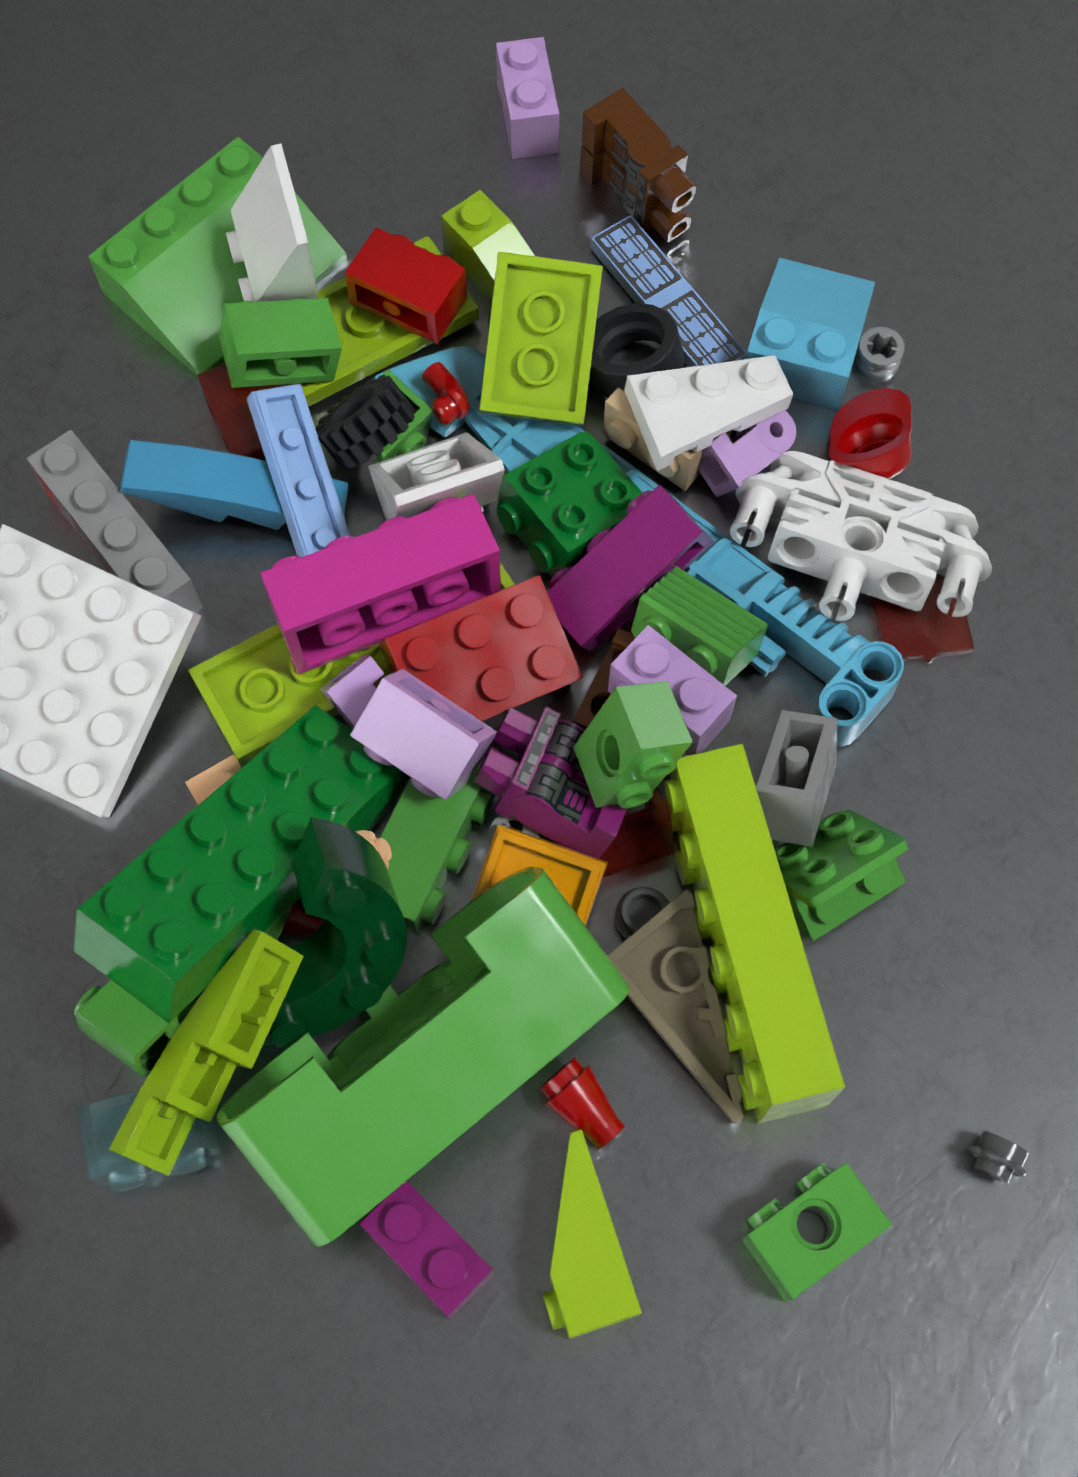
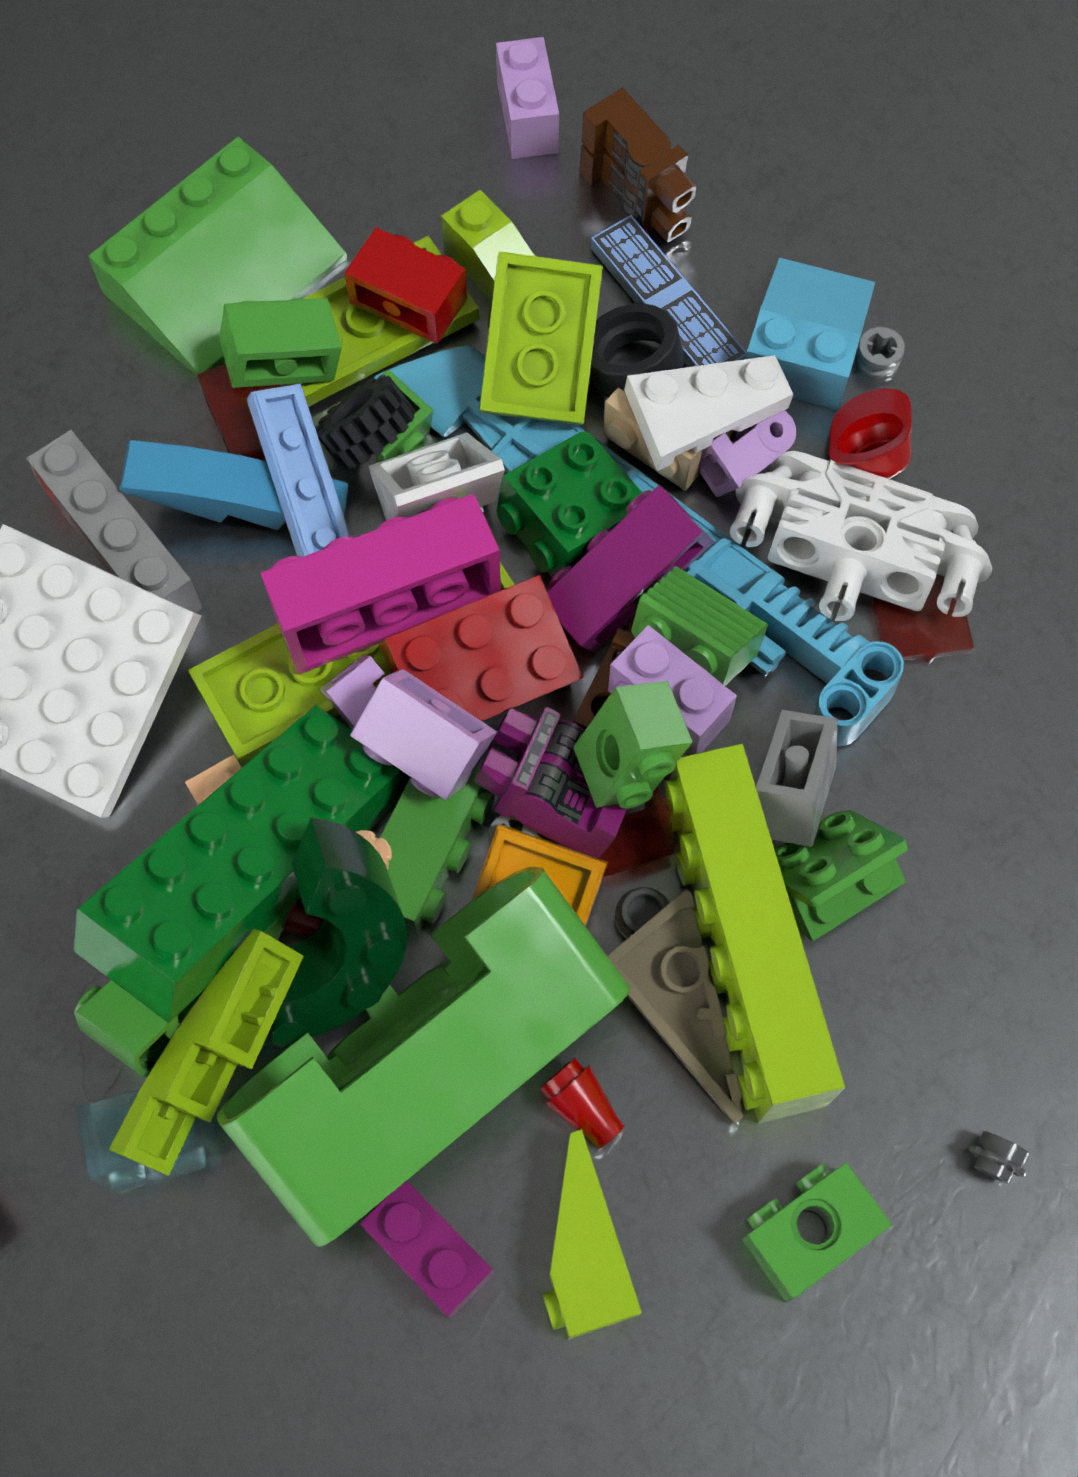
(271, 235): white slope -> none
(451, 396): red arm -> none

